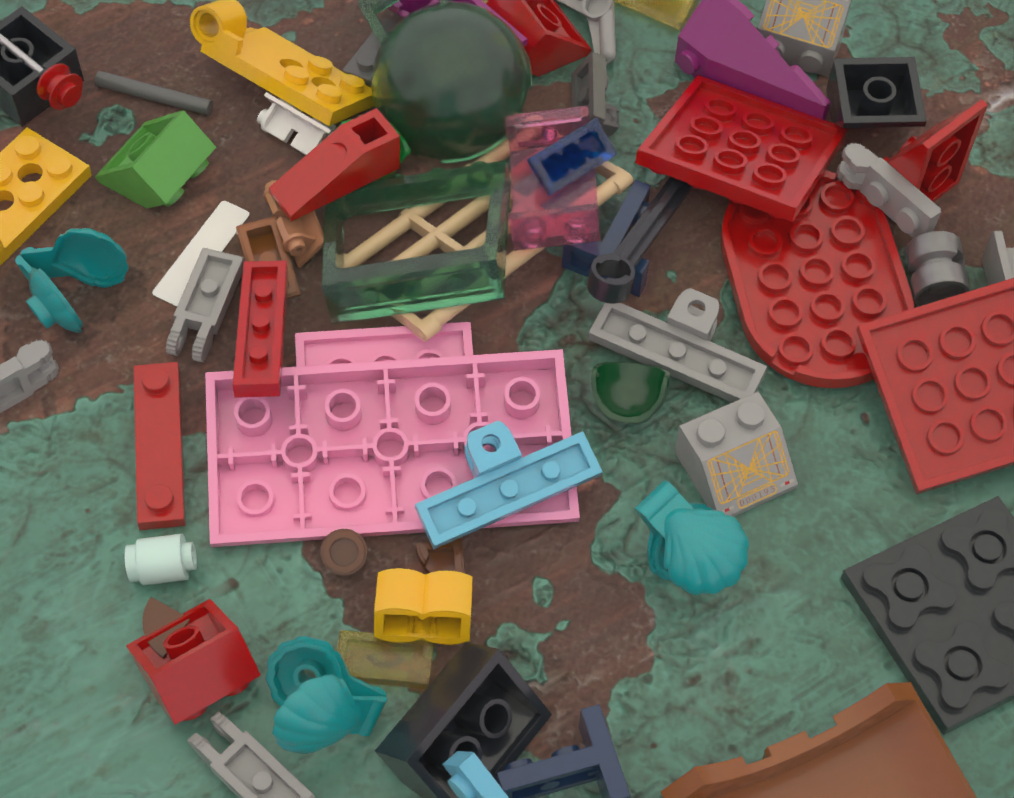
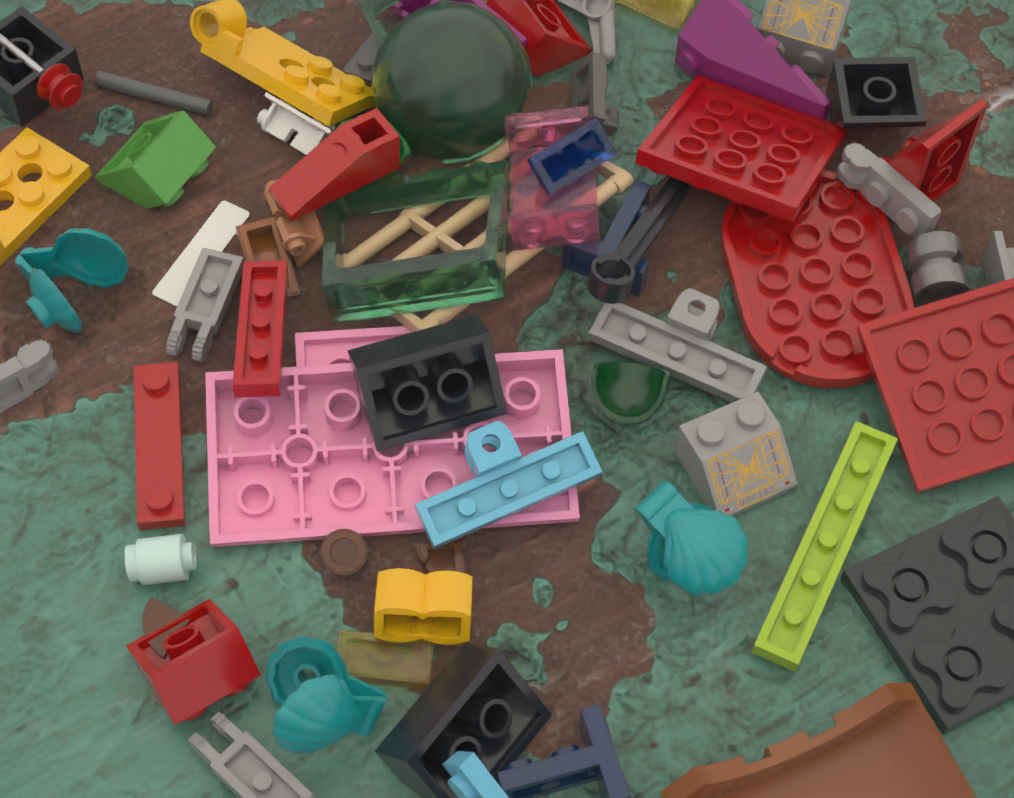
(428, 381): none -> black slope
(824, 547): none -> lime plate

